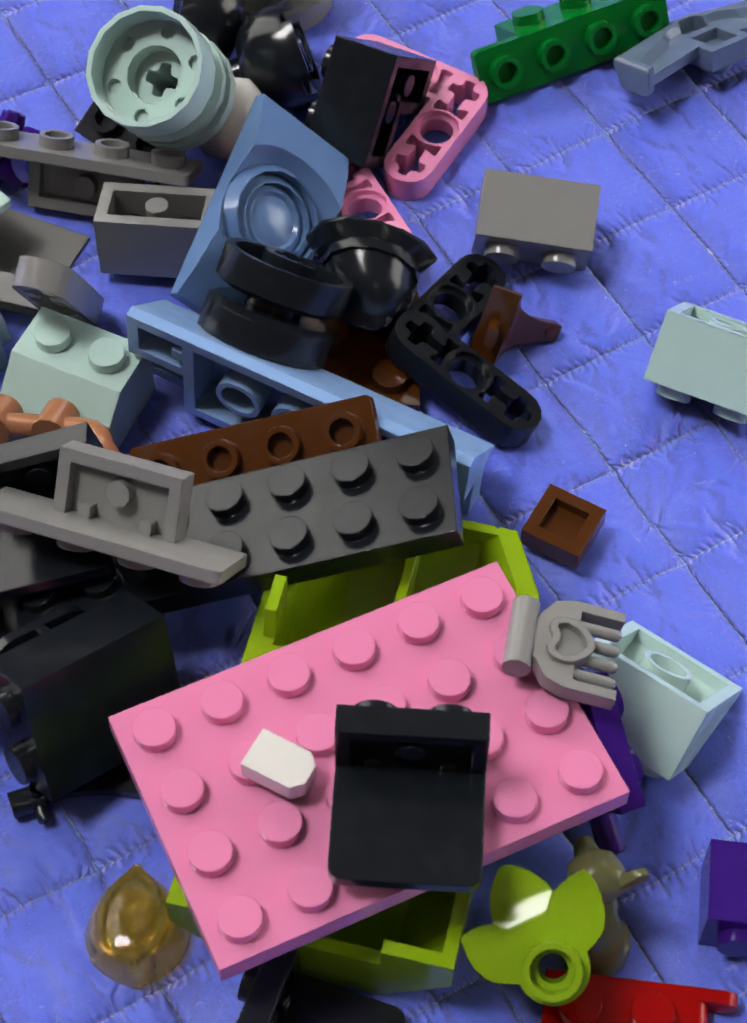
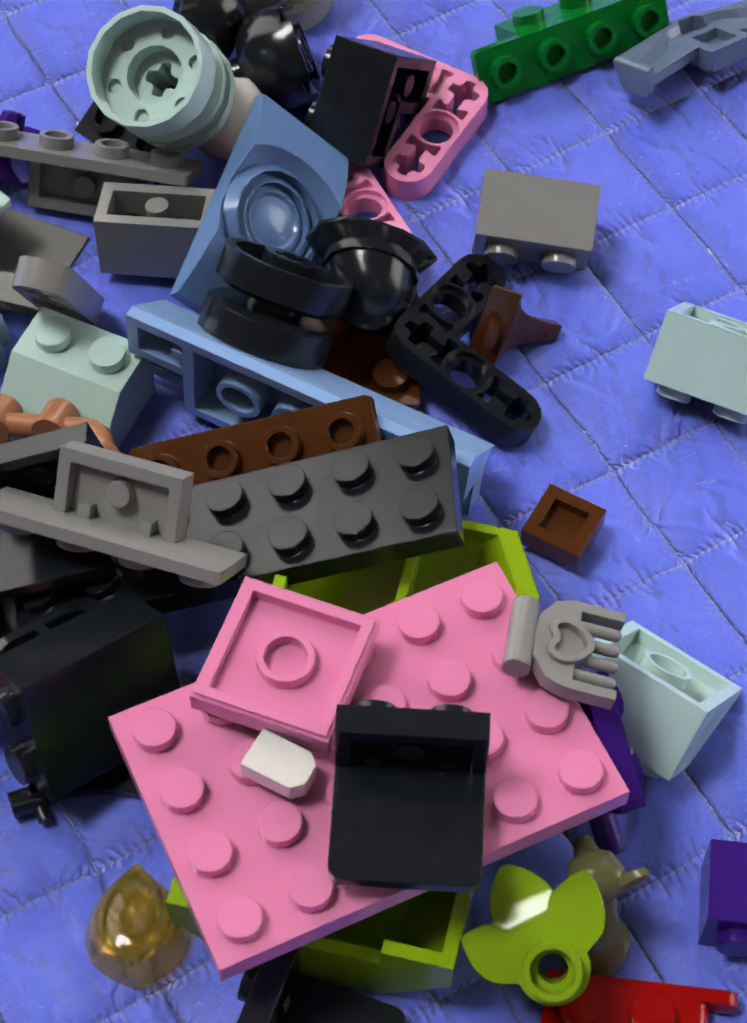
(285, 664): none -> bright pink plate

